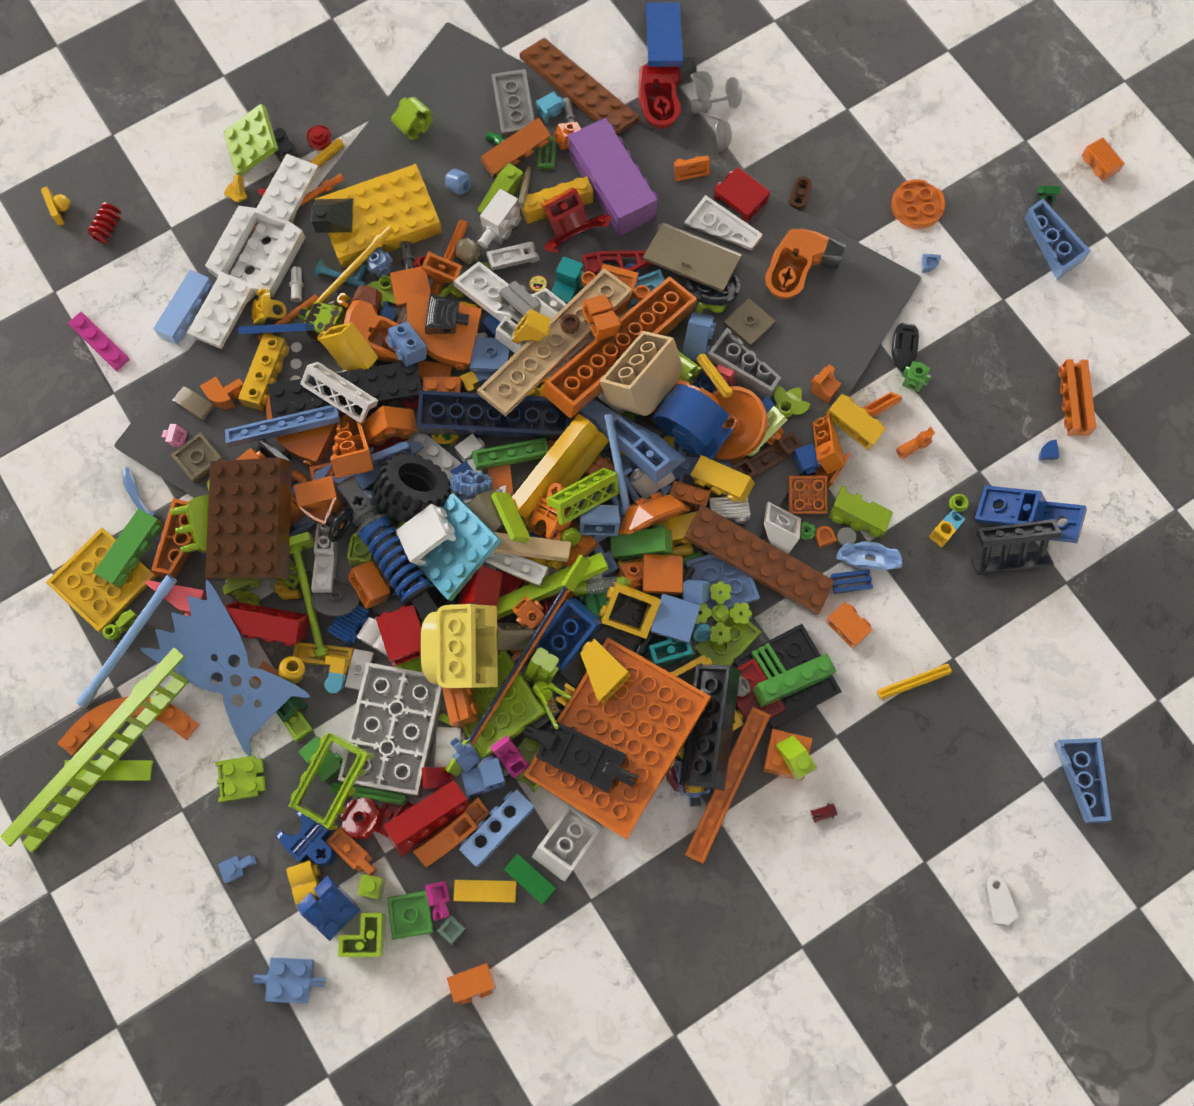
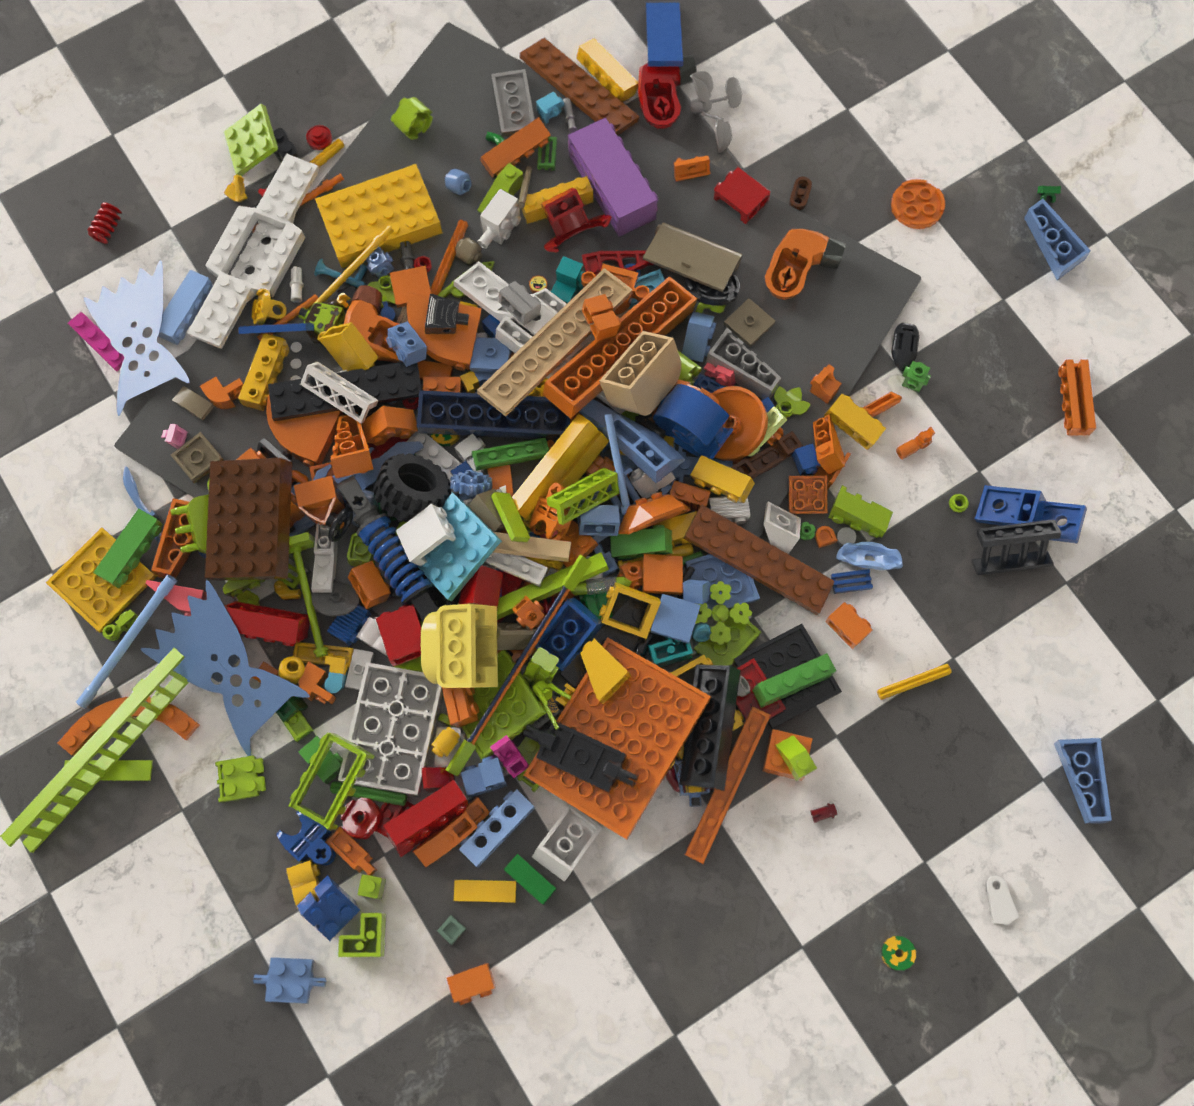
(56, 205): yellow tile -> none
(114, 317): none -> piece
(234, 867): medium blue plate -> none
(281, 426): medium blue plate -> none
(312, 682): none -> orange brick
(332, 215): pearl dark grey slope -> none
(381, 456): medium blue tile -> none
(410, 915): bright green tile -> none
(438, 897): dark pink plate -> none
(441, 269): orange slope -> none
(445, 742): none -> yellow brick
(465, 756): medium blue plate -> none
(512, 256): white plate -> none
(532, 327): yellow arch -> none
(562, 133): orange brick -> none
(570, 323): reddish brown tile -> none
(571, 535): lime tile -> none
(607, 70): none -> yellow brick
(714, 375): yellow axle -> none
(719, 222): white wing -> none
(773, 656): bright green tile -> none
(908, 951): none -> green piece
(929, 262): medium blue tile -> none
(946, 528): yellow leg -> none
(1049, 451): blue tile -> none
(1102, 159): orange brick -> none

